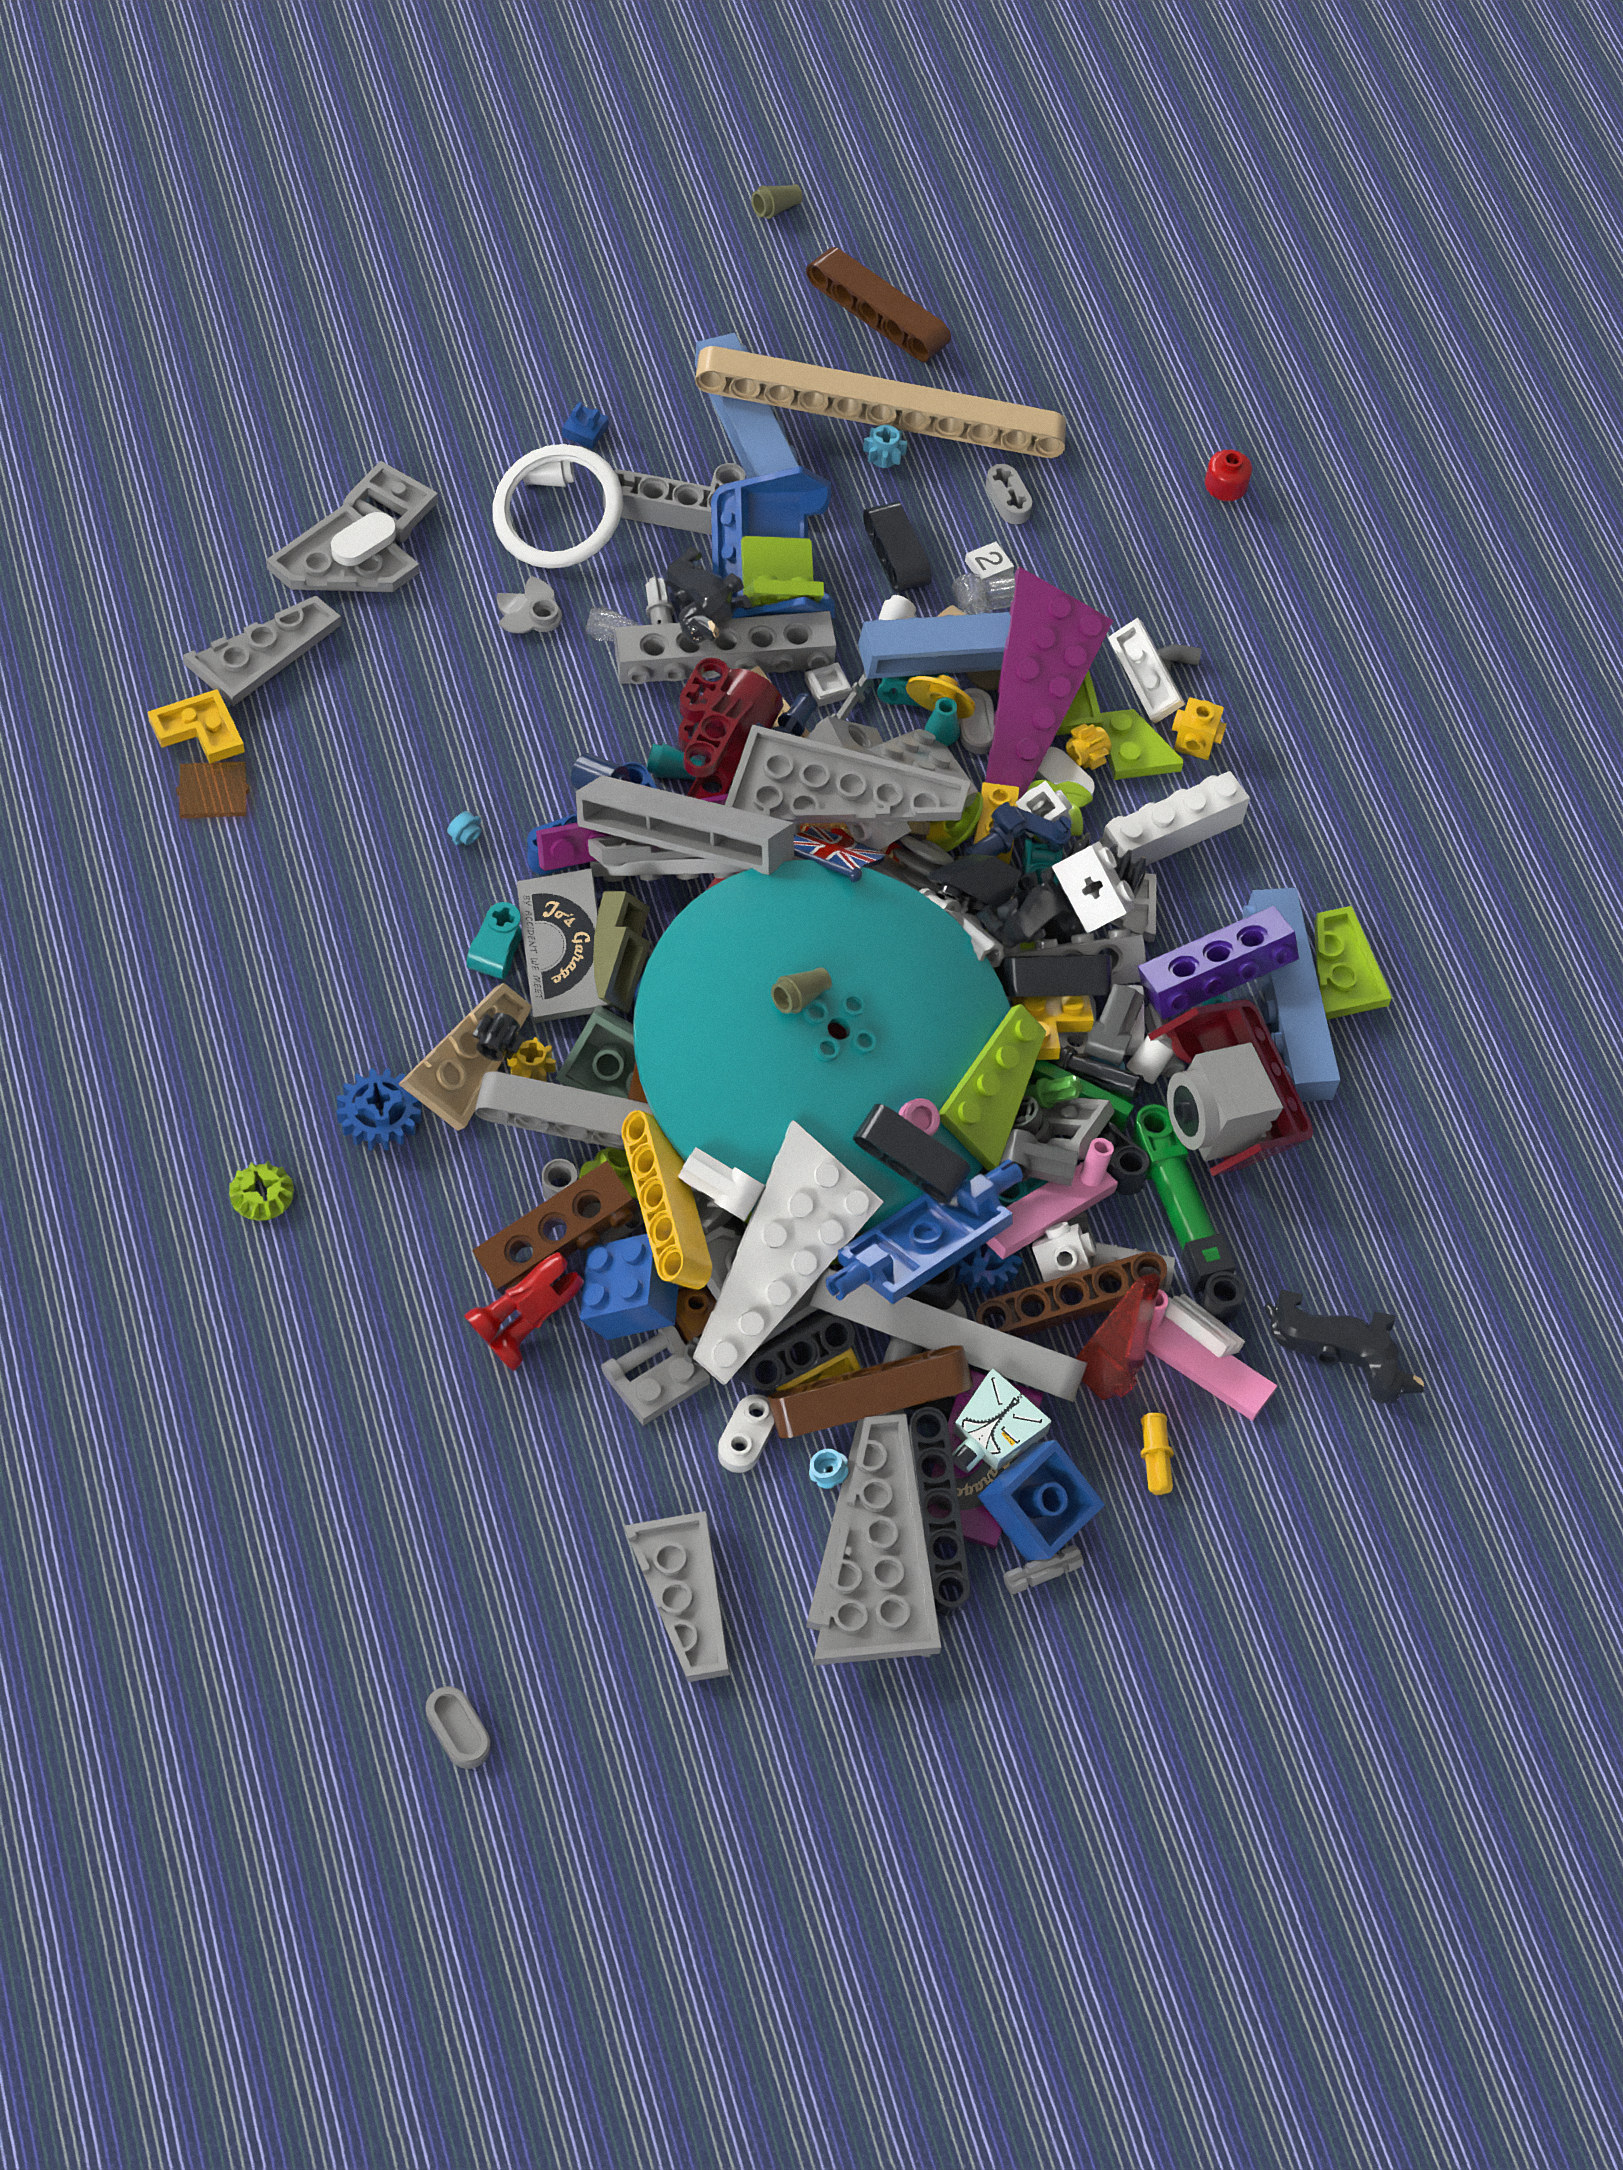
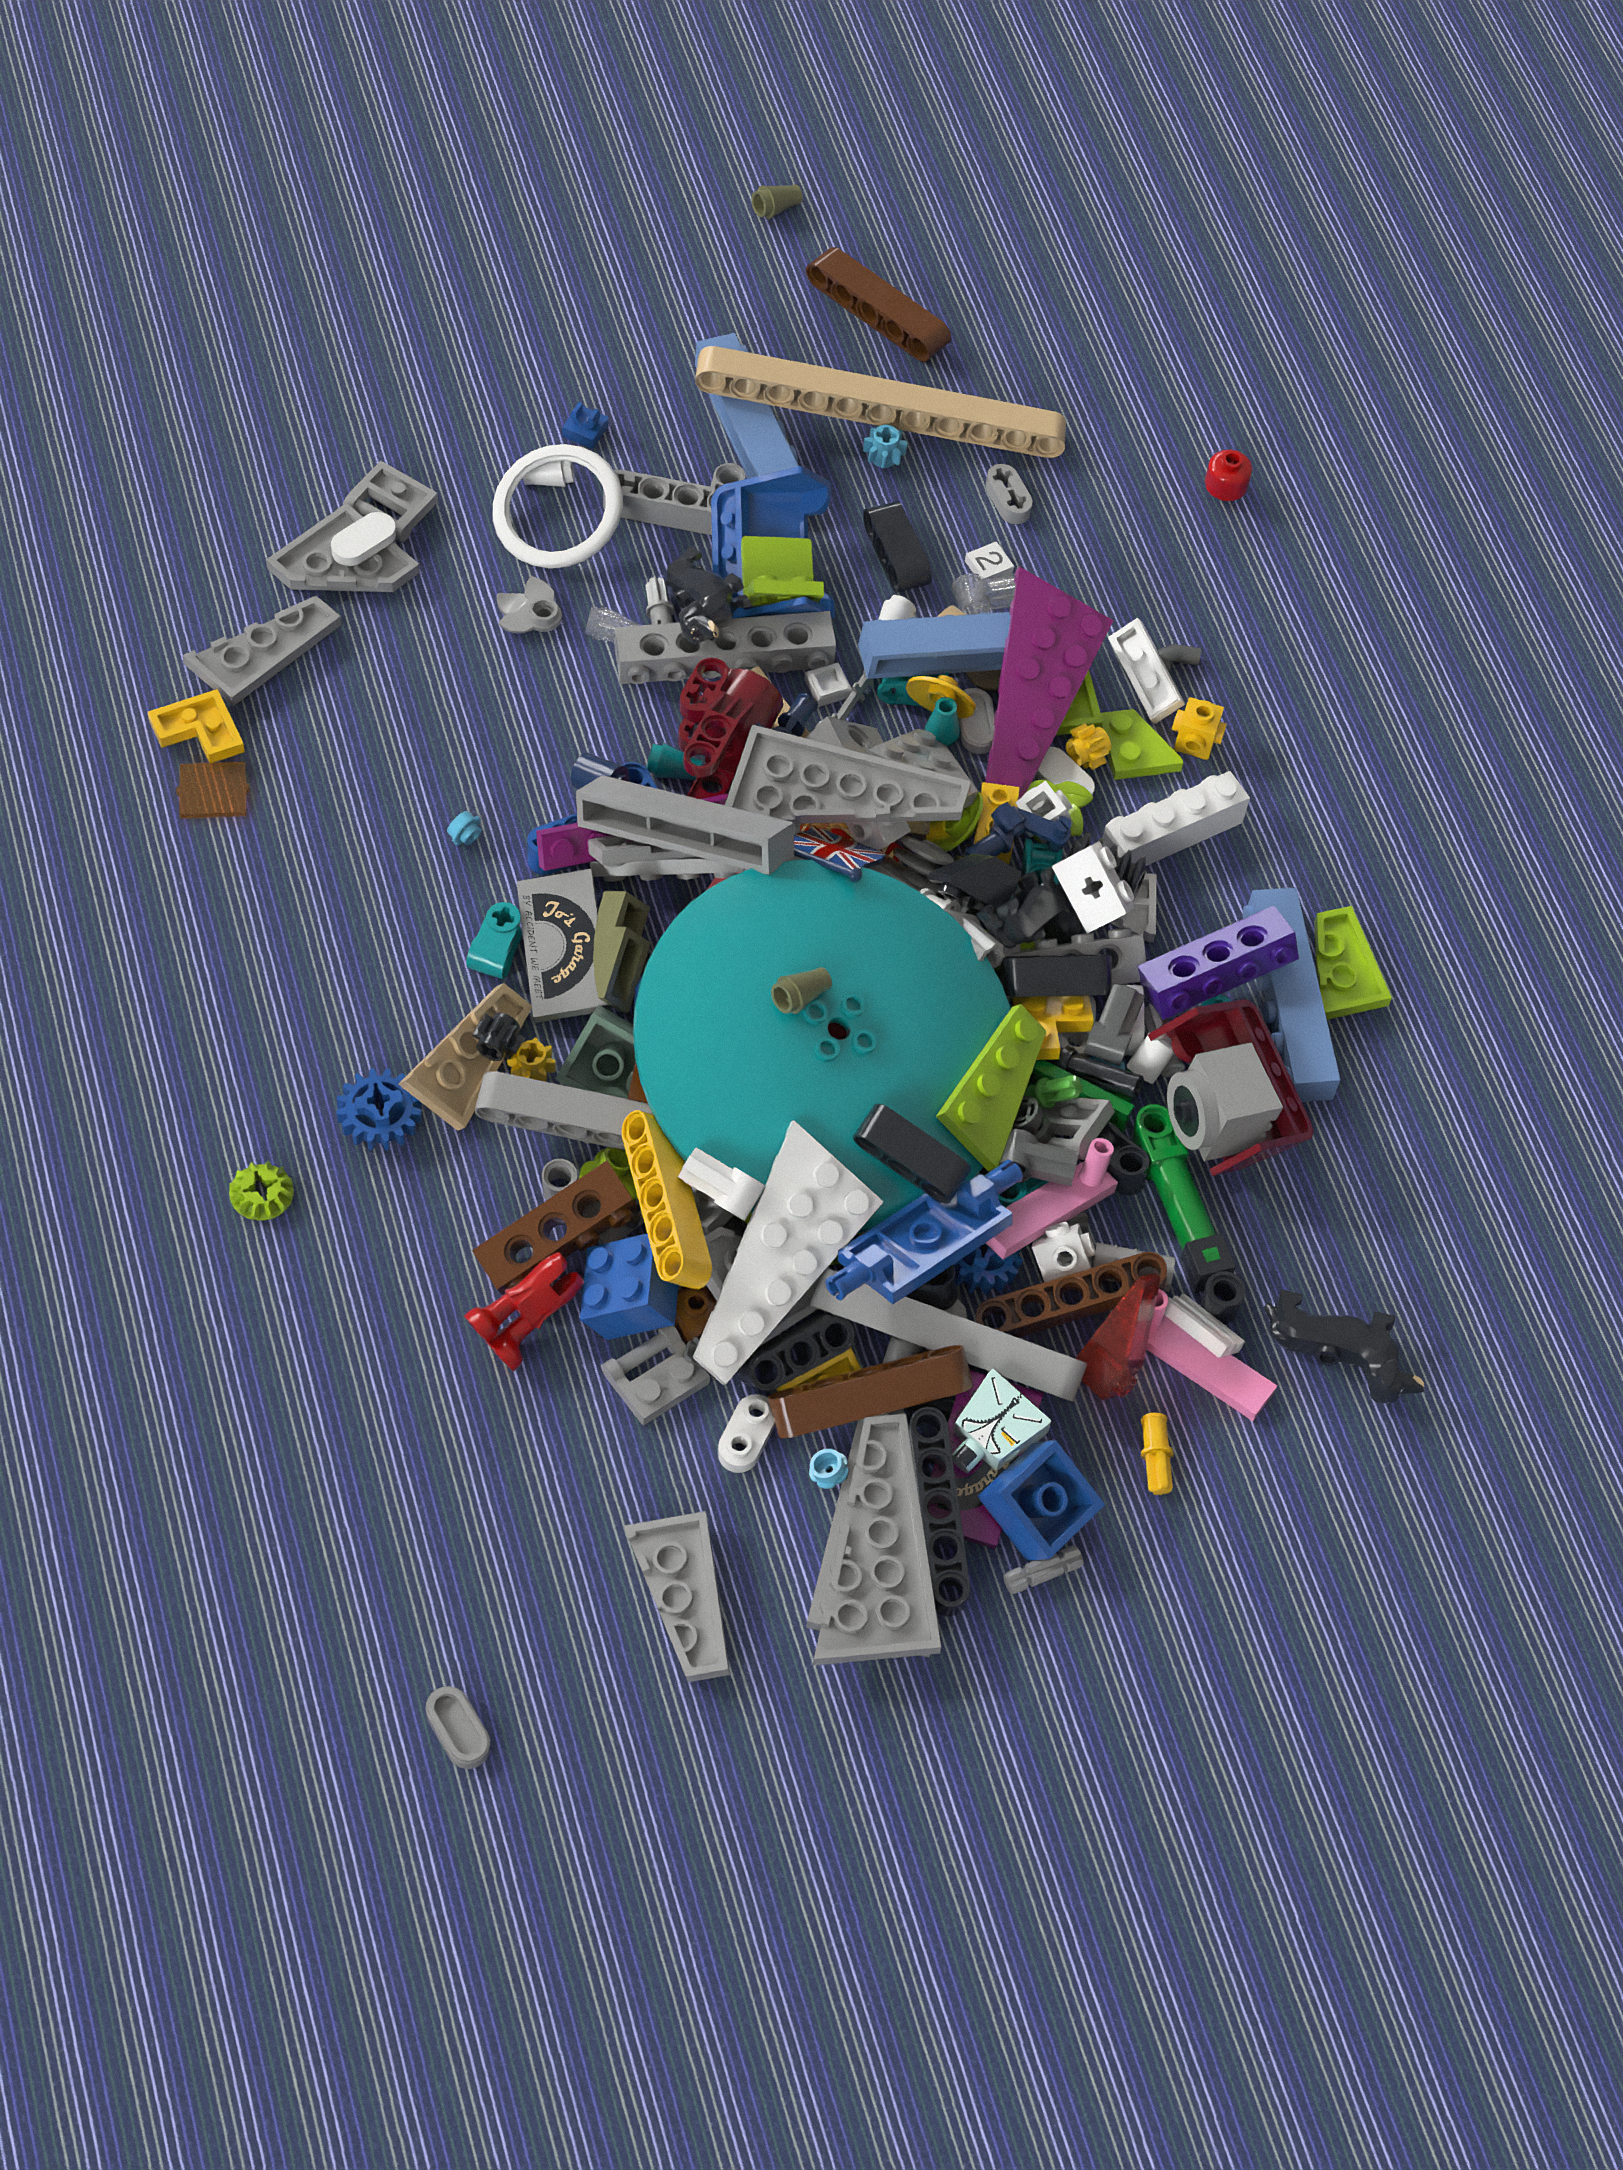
(921, 1114): bright pink tile -> none

